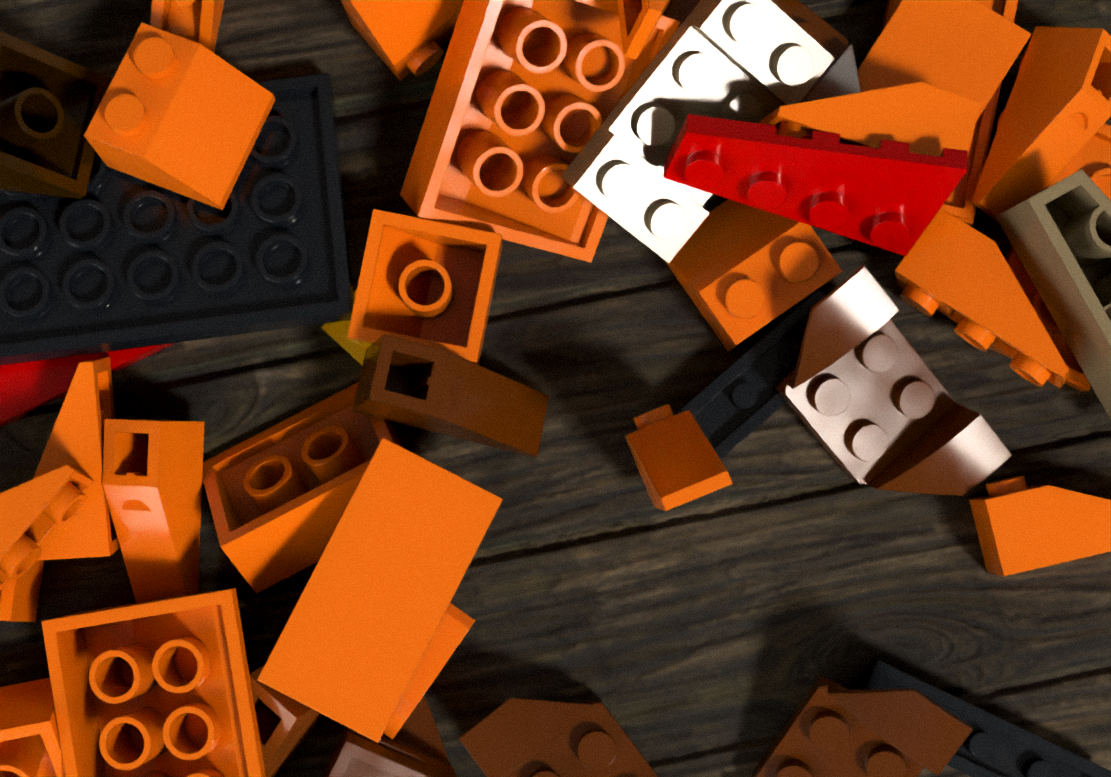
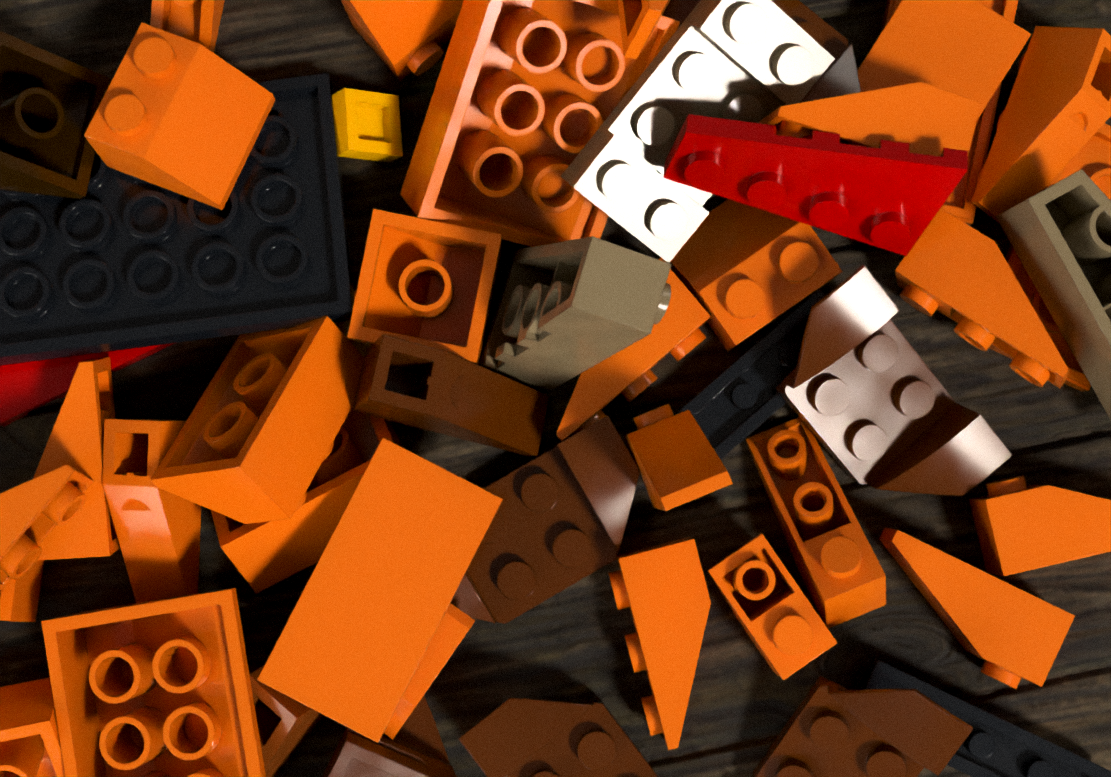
(265, 423): none -> orange slope
(367, 125): none -> yellow plate
(554, 525): none -> reddish brown piece
(572, 309): none -> dark tan wedge
(630, 369): none -> orange slope
(670, 615): none -> orange slope
(771, 607): none -> orange slope
(818, 523): none -> orange slope
(986, 615): none -> orange slope

